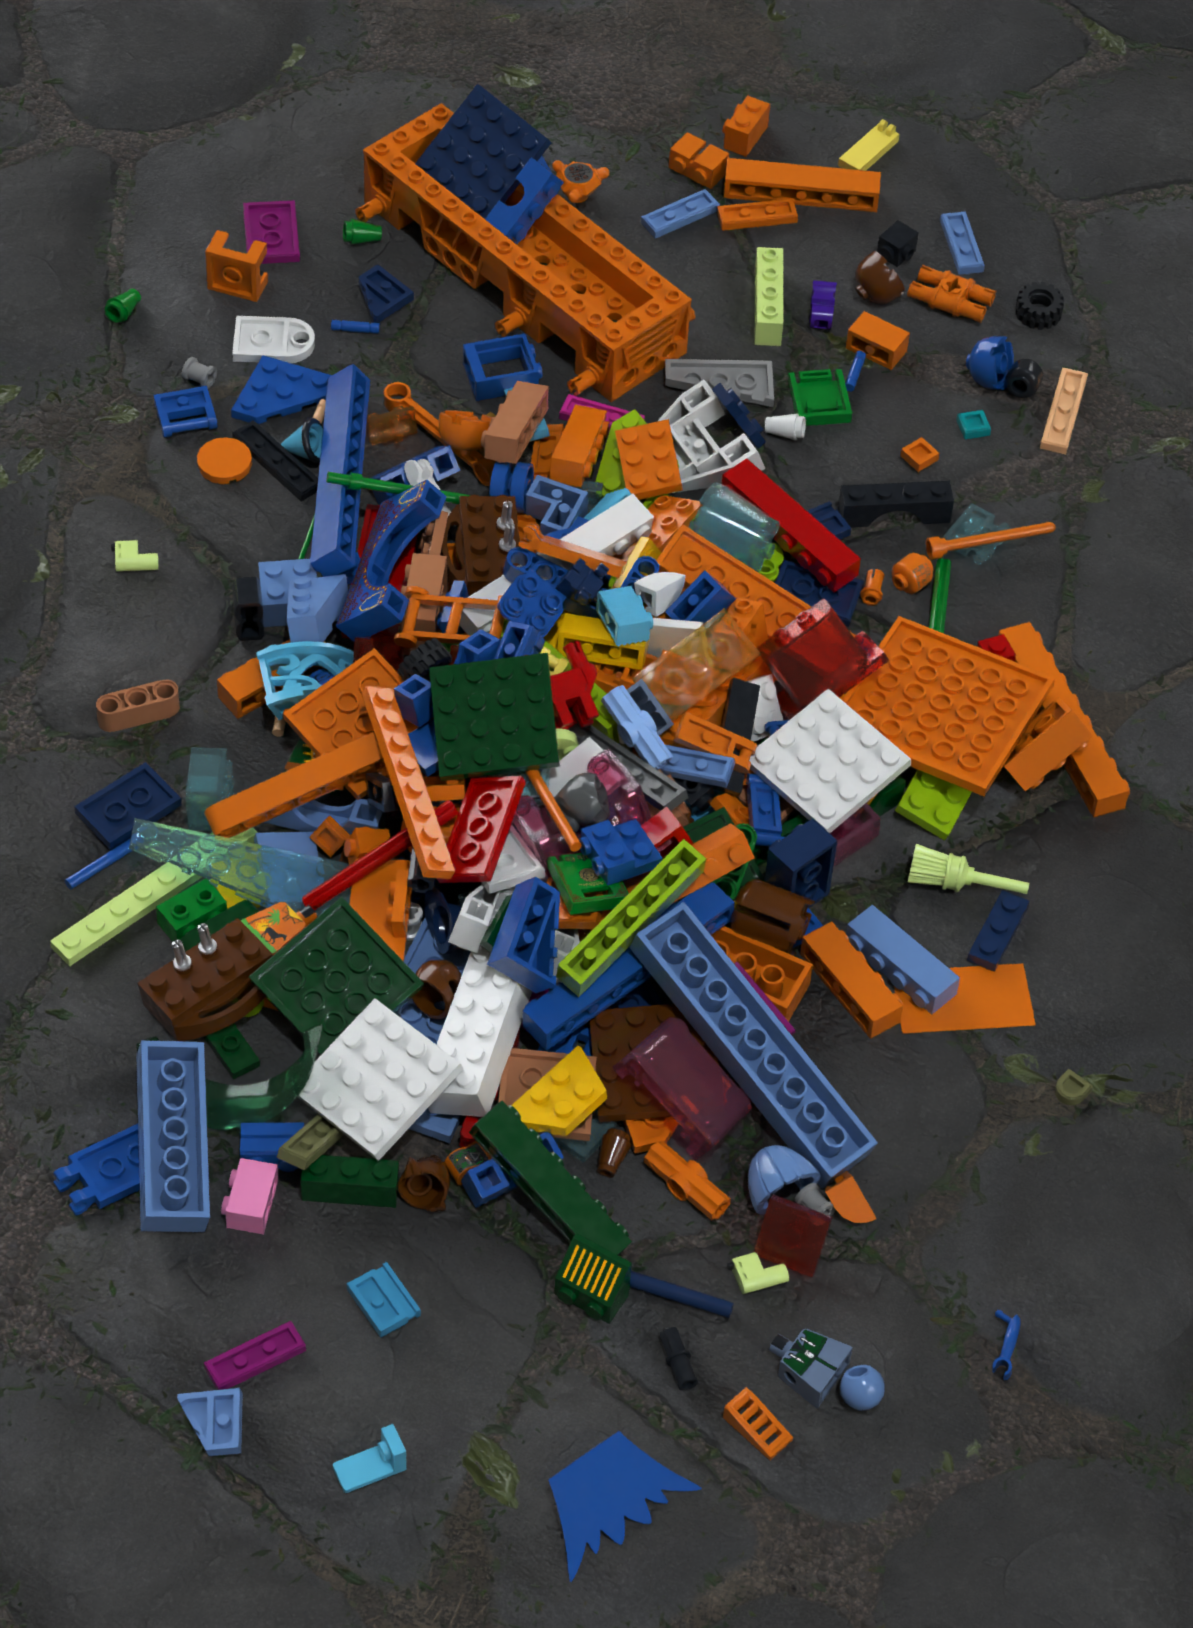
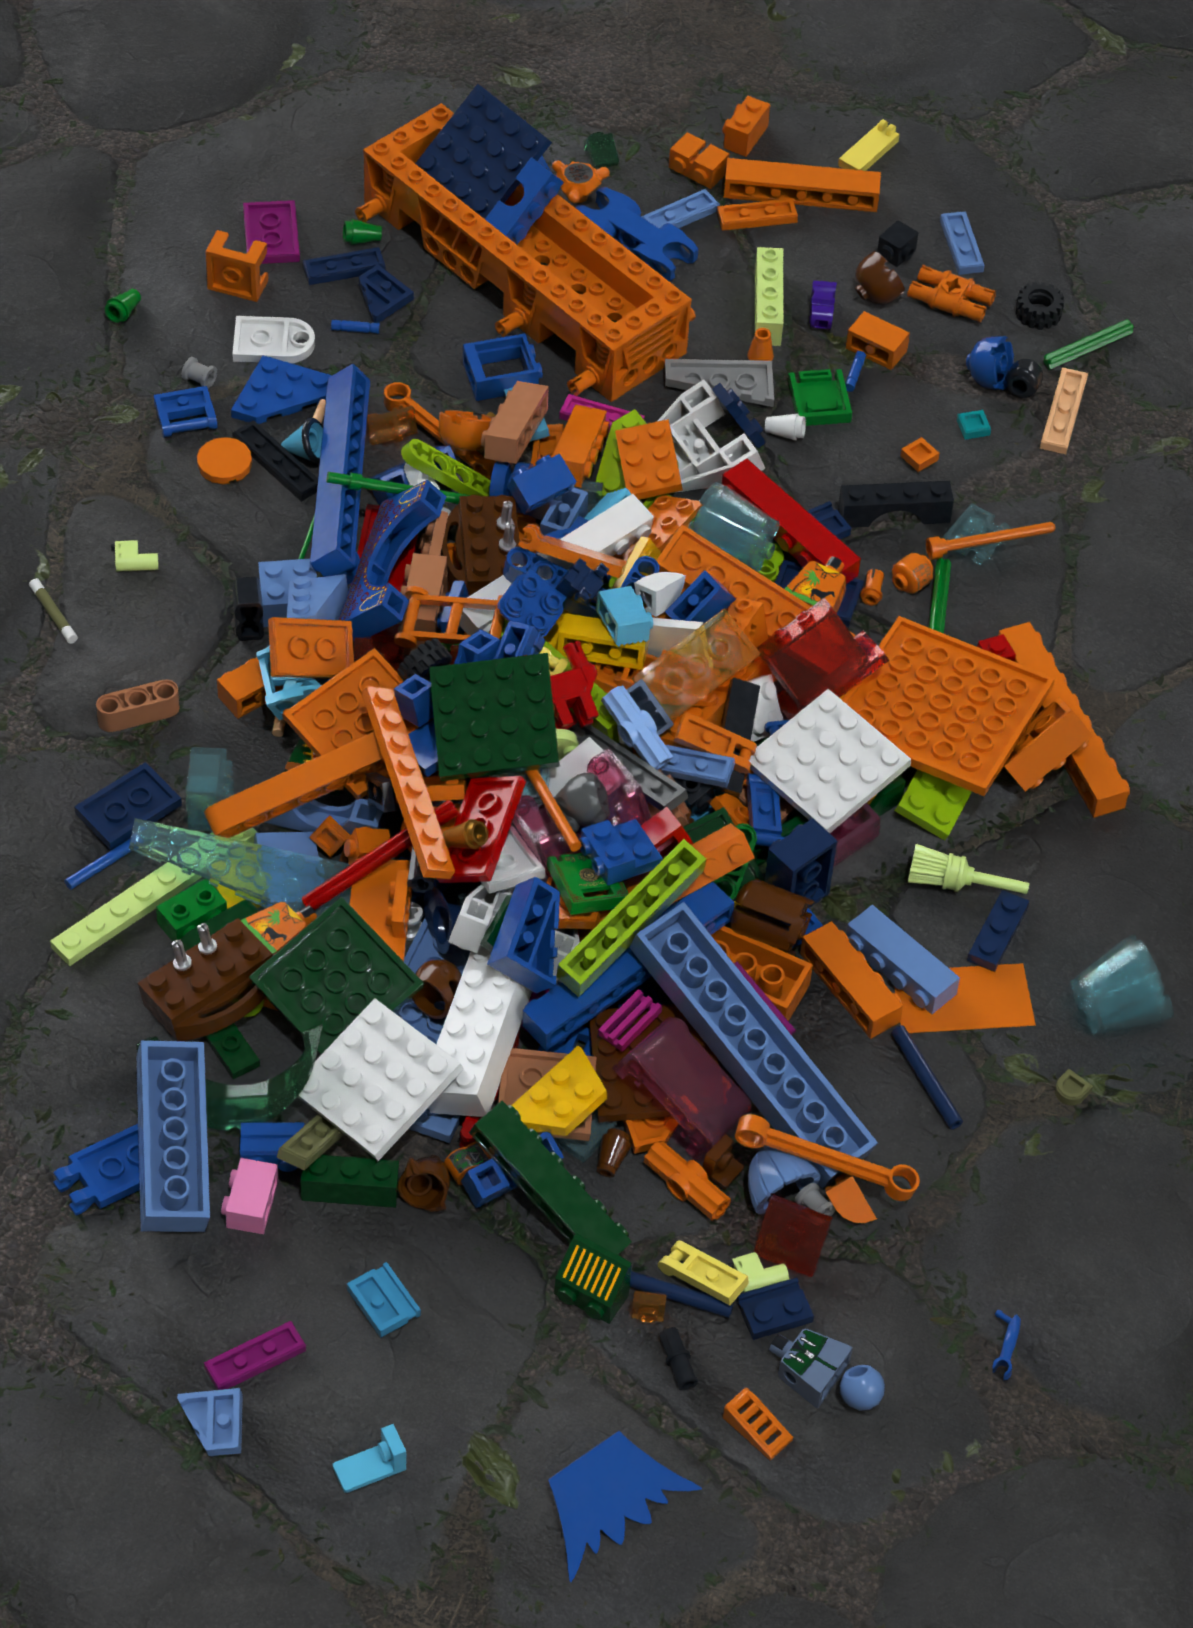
(53, 610): none -> olive bar
(309, 647): none -> orange tile
(342, 265): none -> dark blue tile
(422, 457): none -> lime beam
(467, 835): none -> pearl gold cone
(541, 483): none -> blue brick
(601, 150): none -> clear green bracket
(622, 1012): none -> dark pink tile
(649, 1306): none -> clear orange plate
(651, 244): none -> blue piece
(704, 1272): none -> light yellow plate
(720, 1163): none -> reddish brown bracket
(756, 1132): none -> orange piece
(761, 346): none -> orange cone
(775, 1308): none -> dark blue plate
(820, 582): none -> orange torso
(927, 1077): none -> dark blue piece
(1088, 344): none -> green axle
(1122, 989): none -> clear light blue cone

